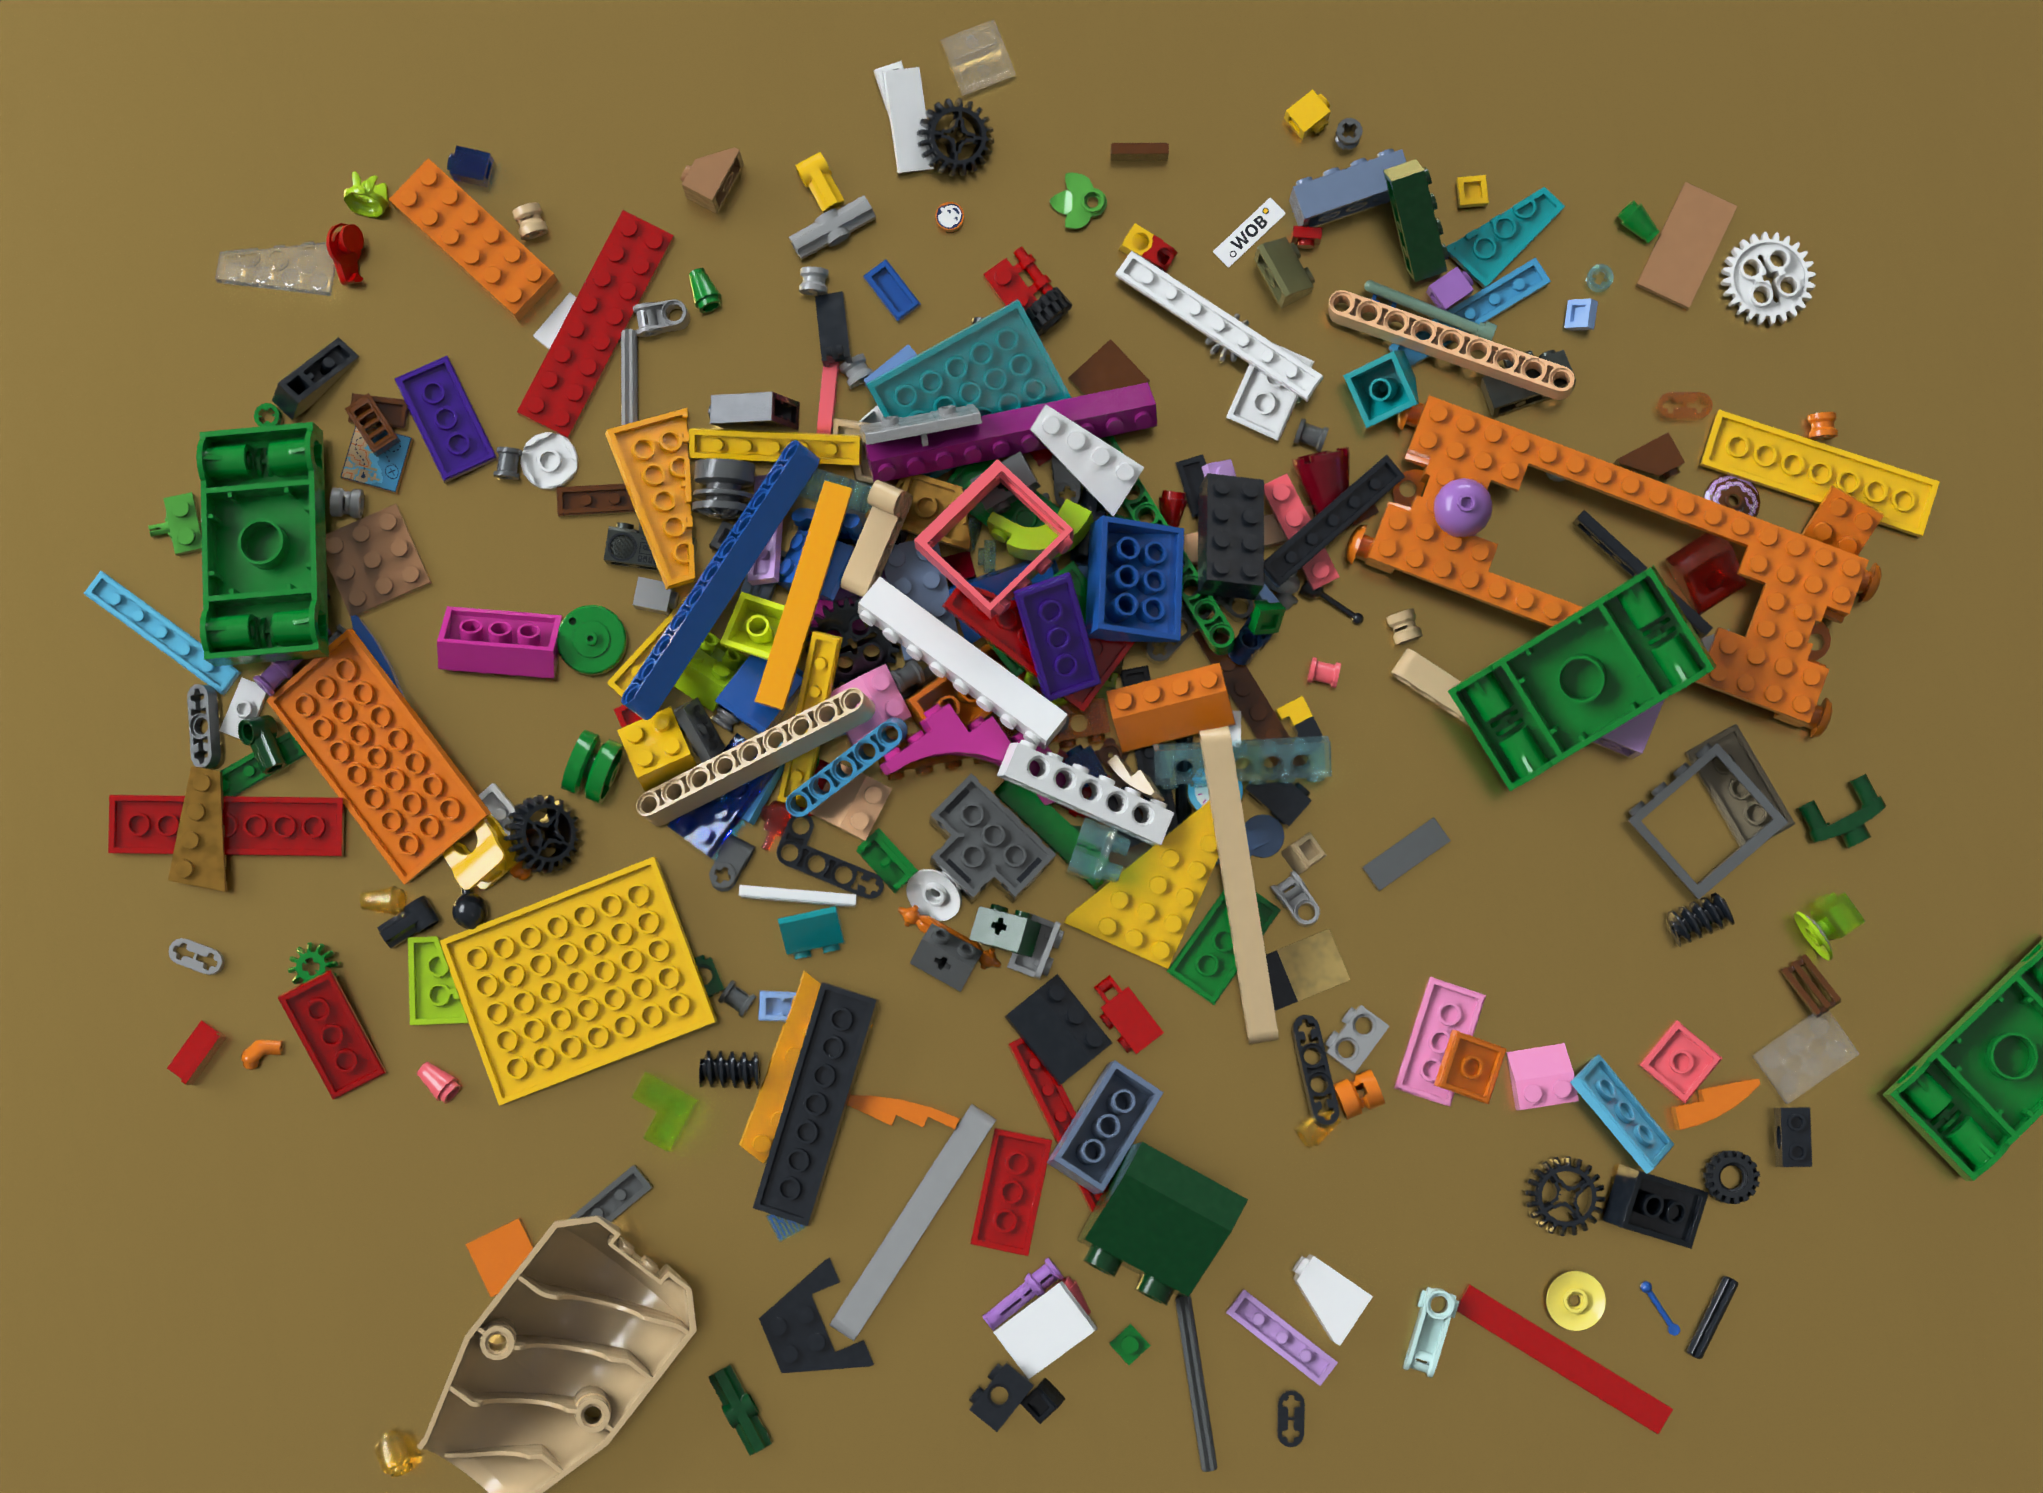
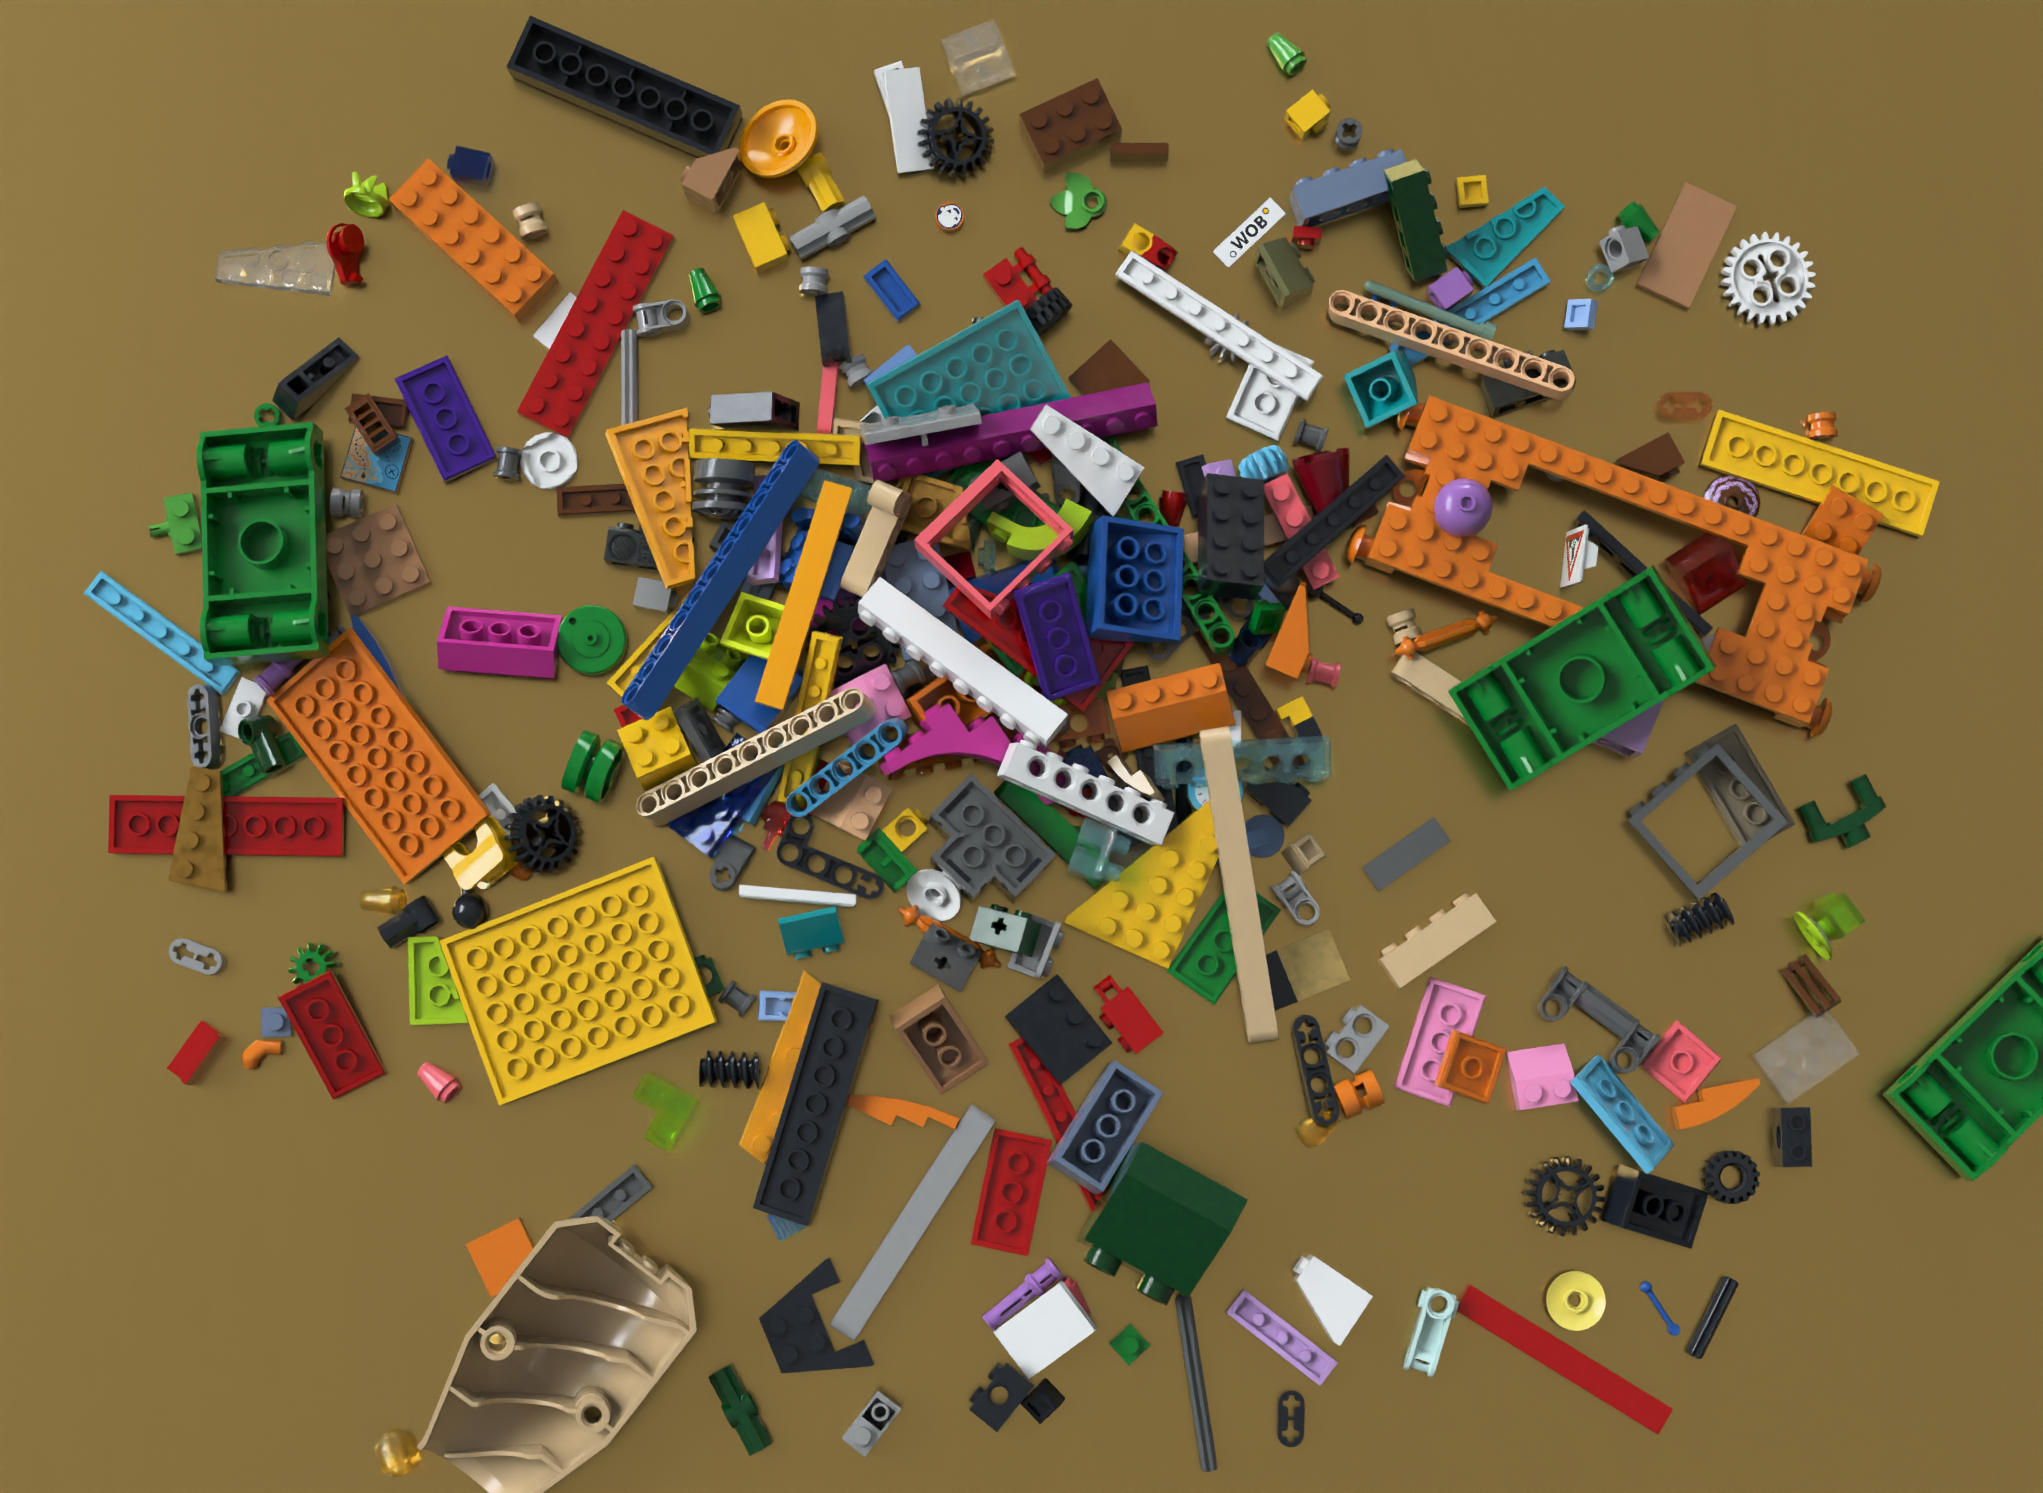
(275, 1023): none -> sand blue plate
(623, 89): none -> black brick
(761, 237): none -> yellow brick
(778, 138): none -> light orange dish
(871, 1423): none -> light grey slope
(902, 842): none -> yellow brick
(938, 1039): none -> medium nougat slope
(1070, 125): none -> reddish brown brick
(1265, 464): none -> medium azure gear
(1288, 56): none -> bright green cone
(1293, 642): none -> orange slope
(1437, 940): none -> tan brick
(1446, 634): none -> orange wheel
(1569, 990): none -> dark grey piece
(1578, 555): none -> white piece
(1624, 248): none -> light grey brick

